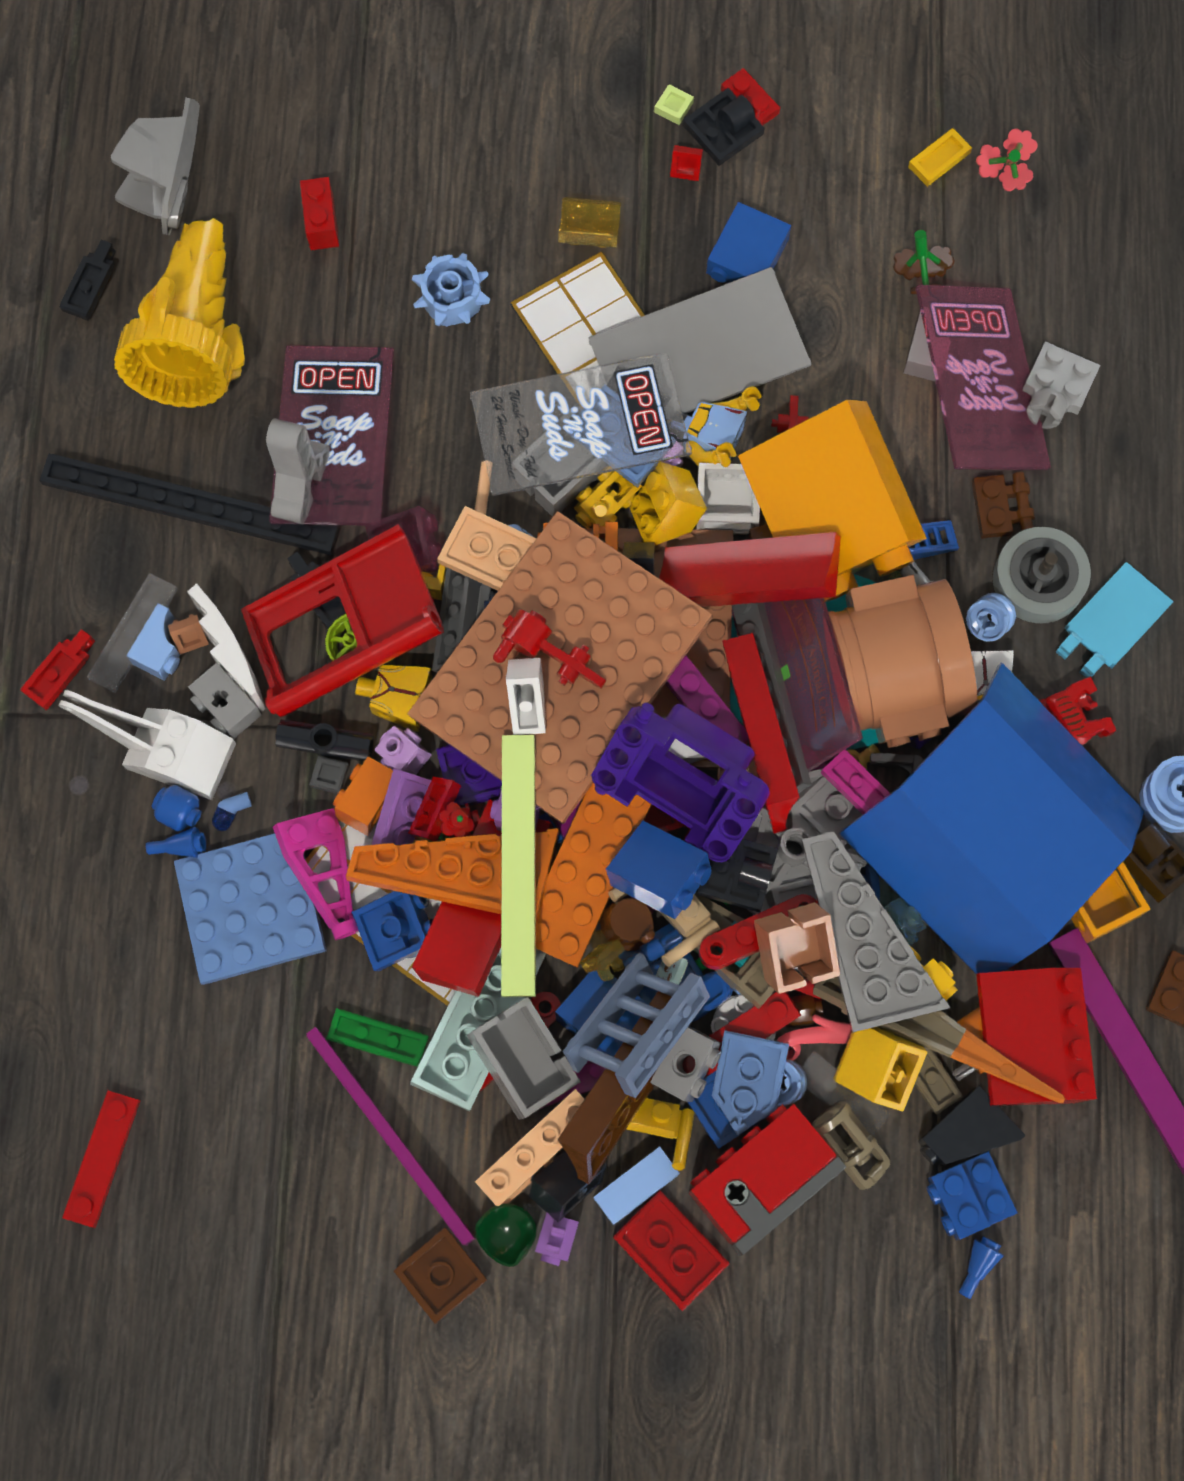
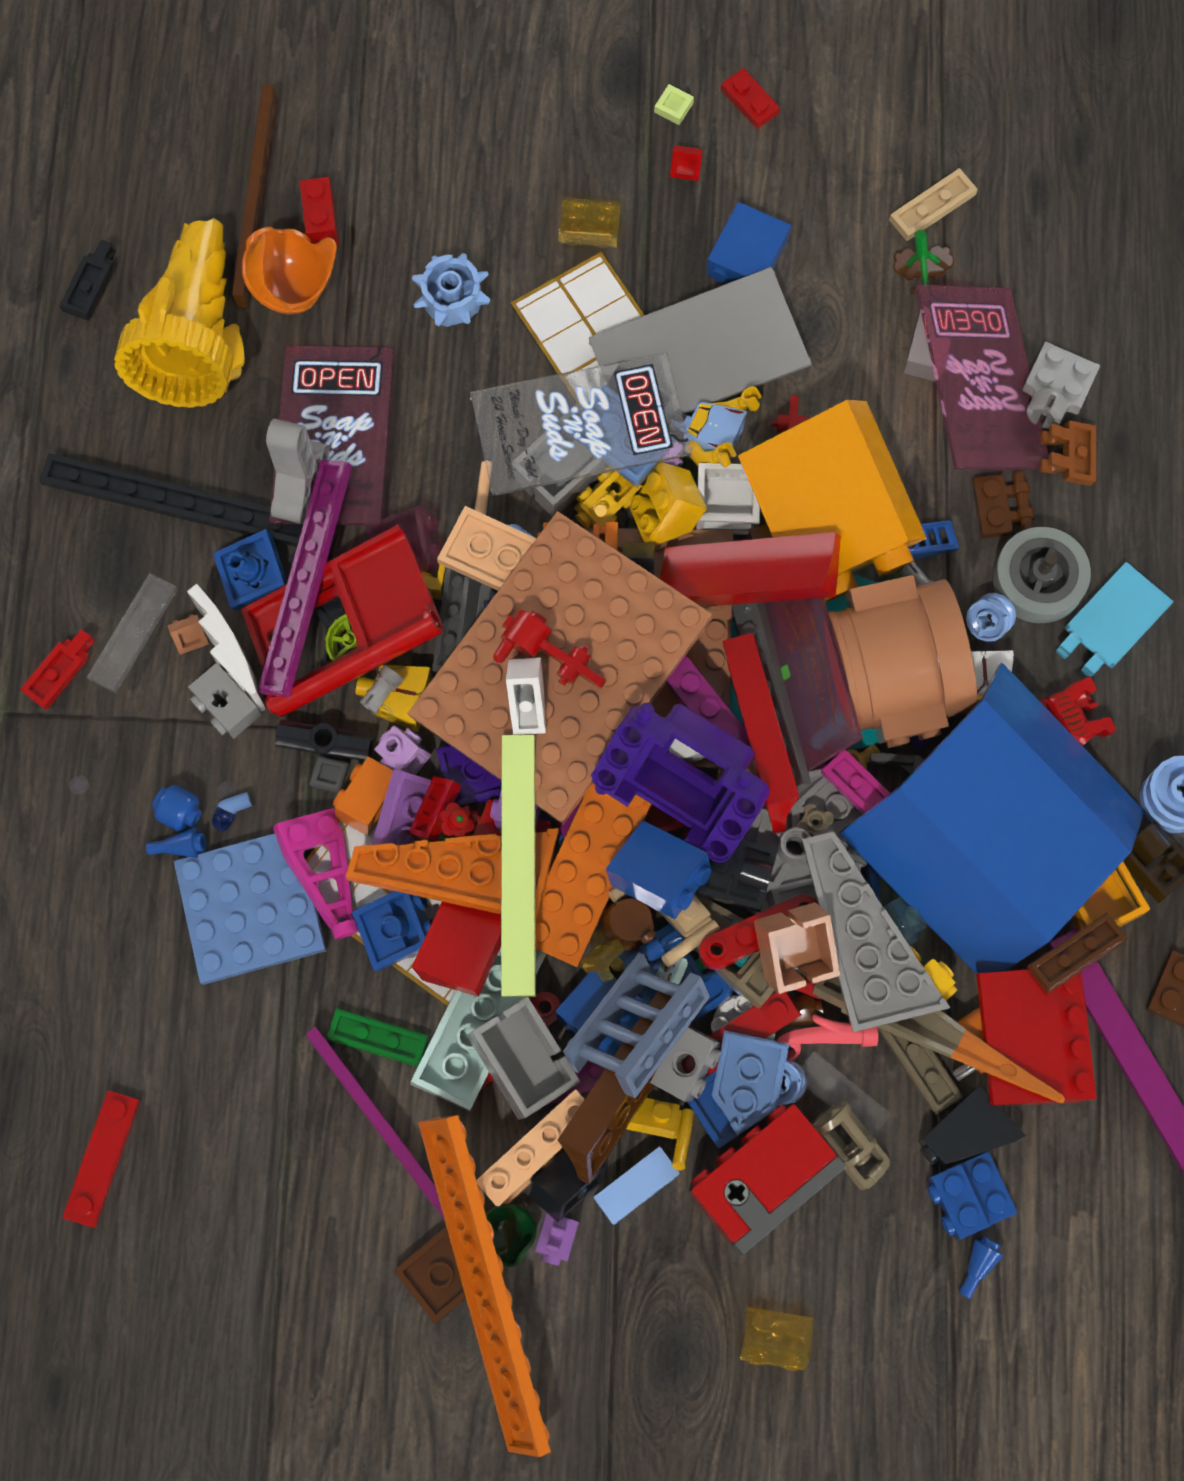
(153, 648): light blue arch -> none
(158, 164): light grey piece -> none
(165, 745): white slope -> none
(252, 569): none -> blue plate
(256, 185): none -> reddish brown tile
(287, 269): none -> orange piece
(305, 578): none -> magenta tile
(385, 683): none -> light grey pin
(484, 1286): none -> orange plate
(671, 1250): red tile -> none
(724, 126): black plate -> none
(777, 1339): none -> clear yellow bracket
(812, 813): none -> dark tan plate
(880, 1067): yellow slope -> none
(933, 204): none -> tan plate
(939, 157): yellow tile -> none
(1019, 147): coral plant -> none
(1077, 953): none -> reddish brown tile
(1079, 452): none -> dark orange plate

